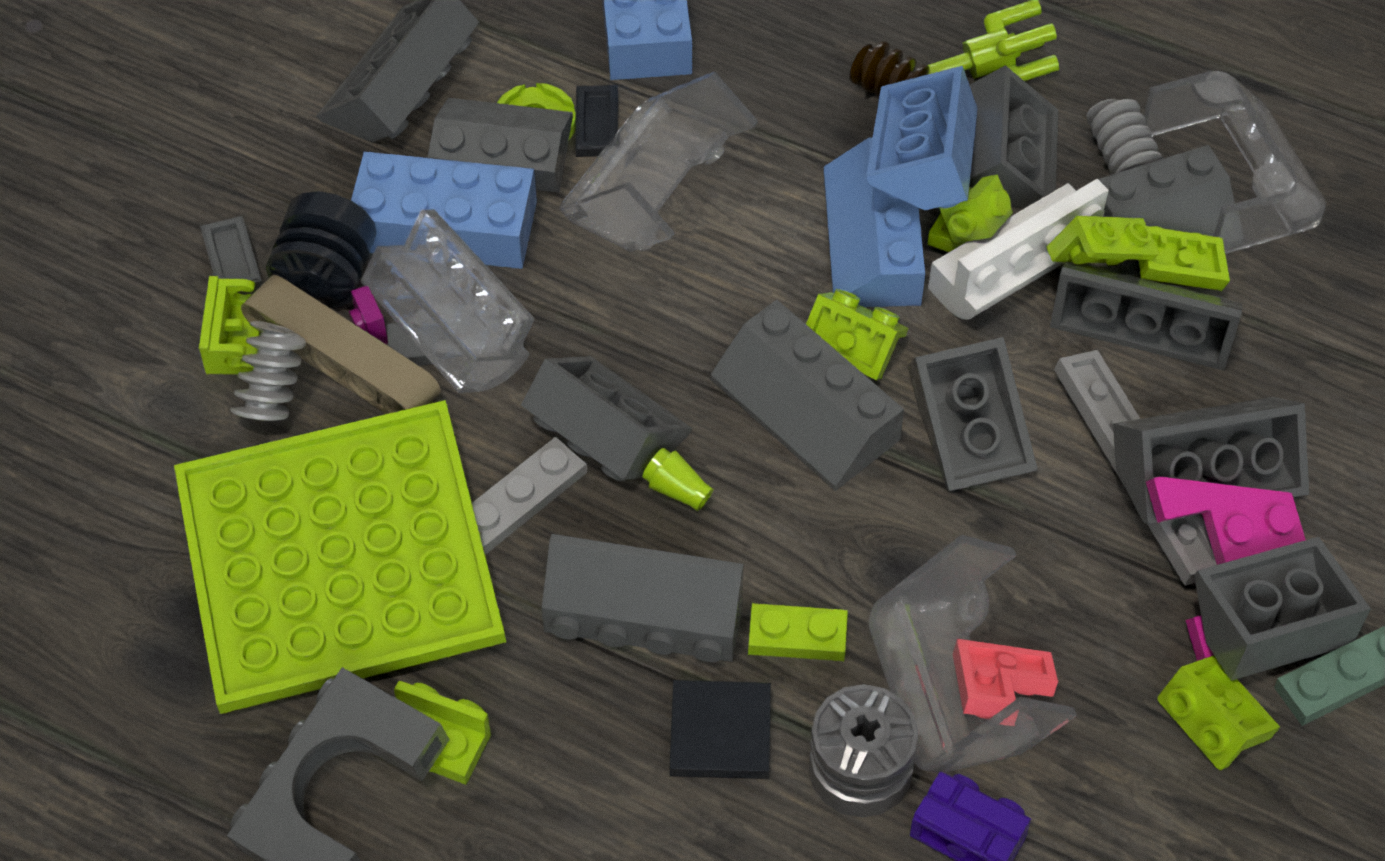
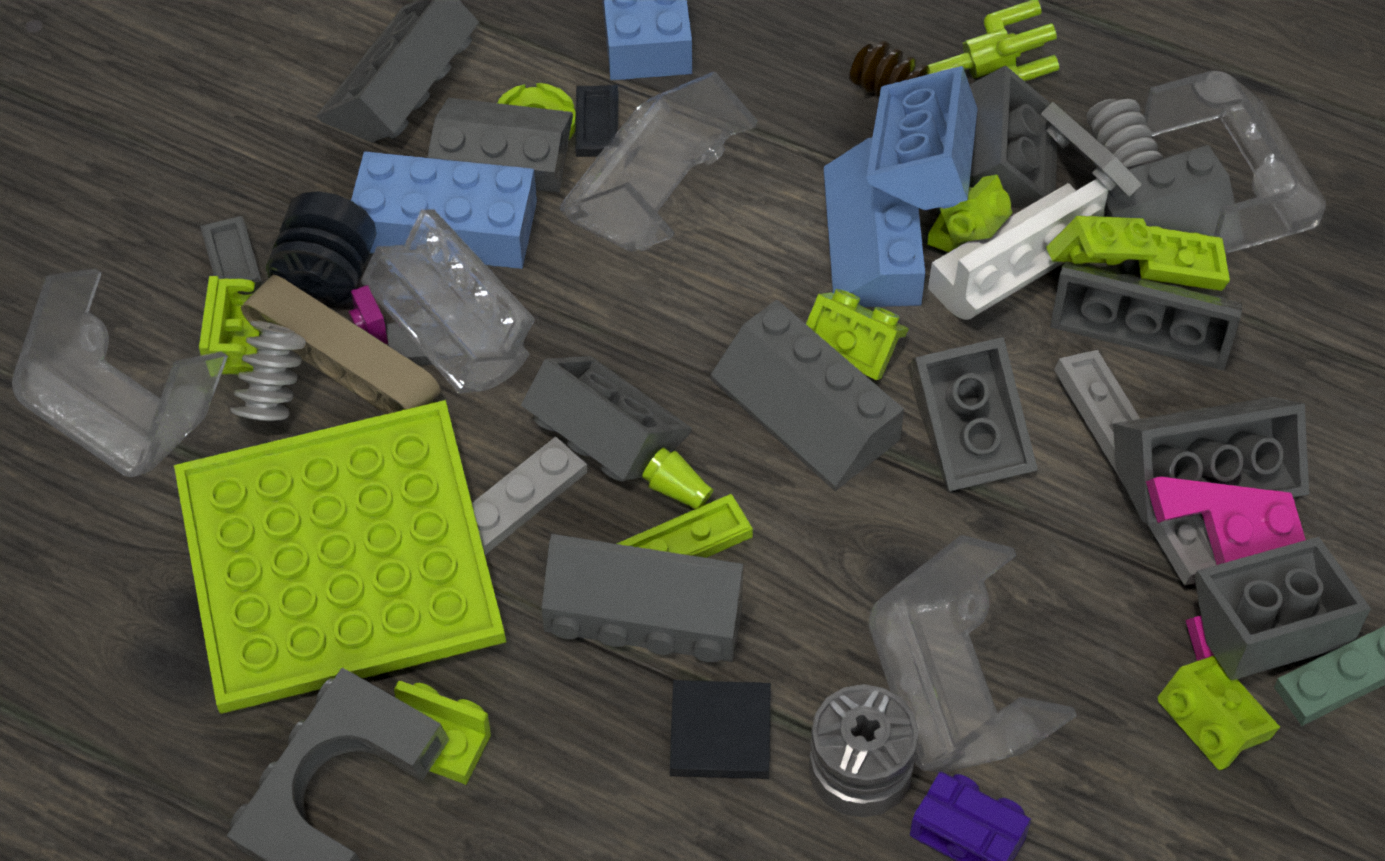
(92, 402): none -> clear windscreen
(698, 531): none -> lime tile
(797, 632): lime plate -> none
(992, 673): coral plate -> none
(1108, 167): none -> light grey plate

